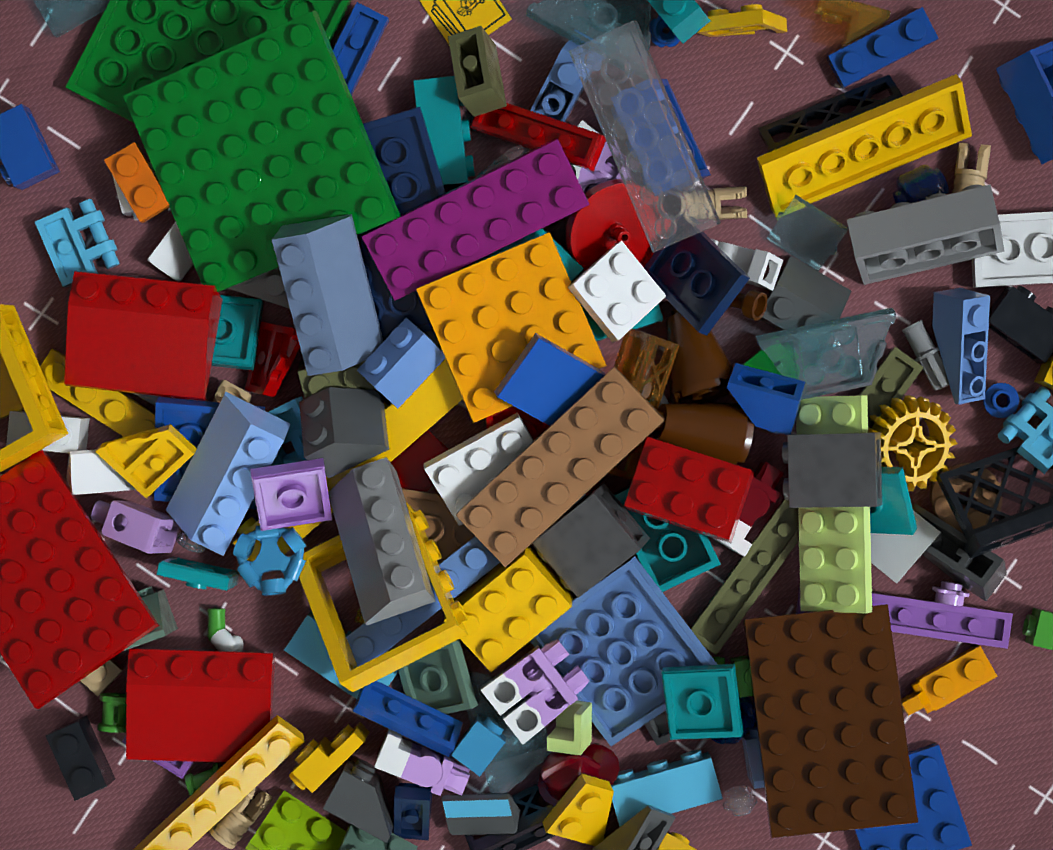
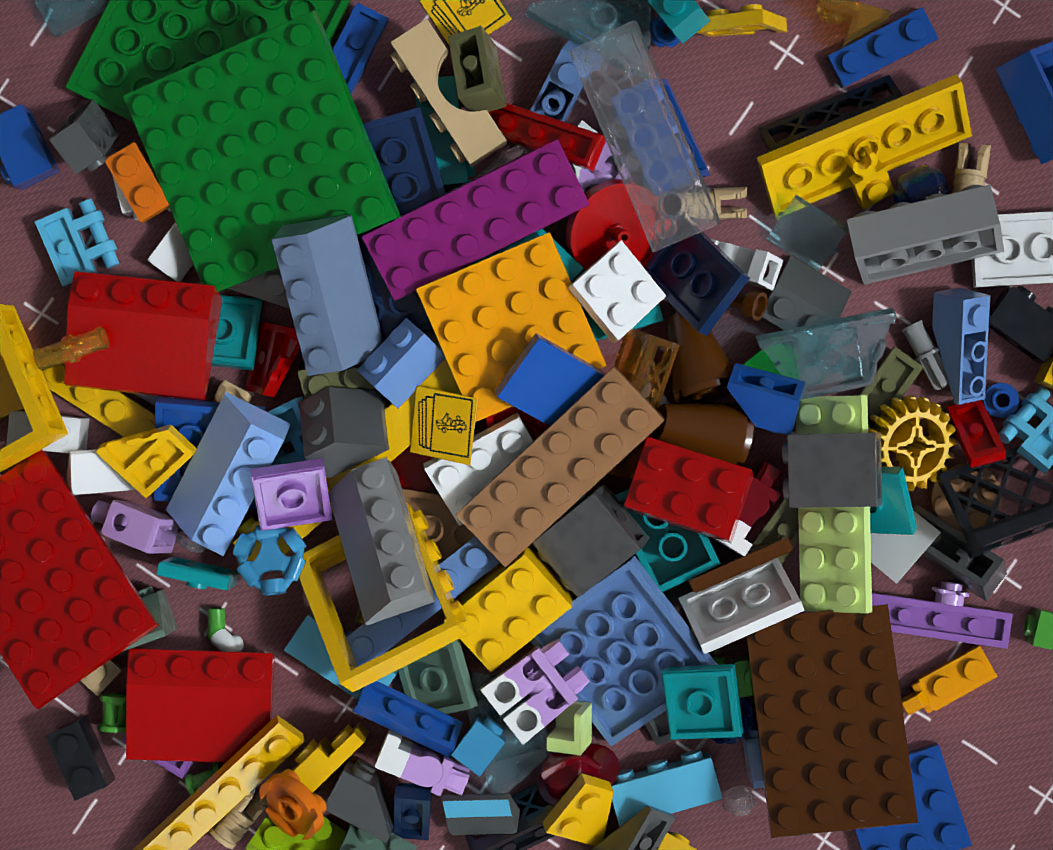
(71, 348): none -> clear yellow pin
(85, 138): none -> dark grey brick
(293, 805): none -> orange plate
(422, 55): none -> tan arch
(443, 425): none -> yellow sticker
(741, 564): none -> reddish brown tile
(741, 605): none -> white plate
(871, 179): none -> yellow plate
(976, 433): none -> red plate

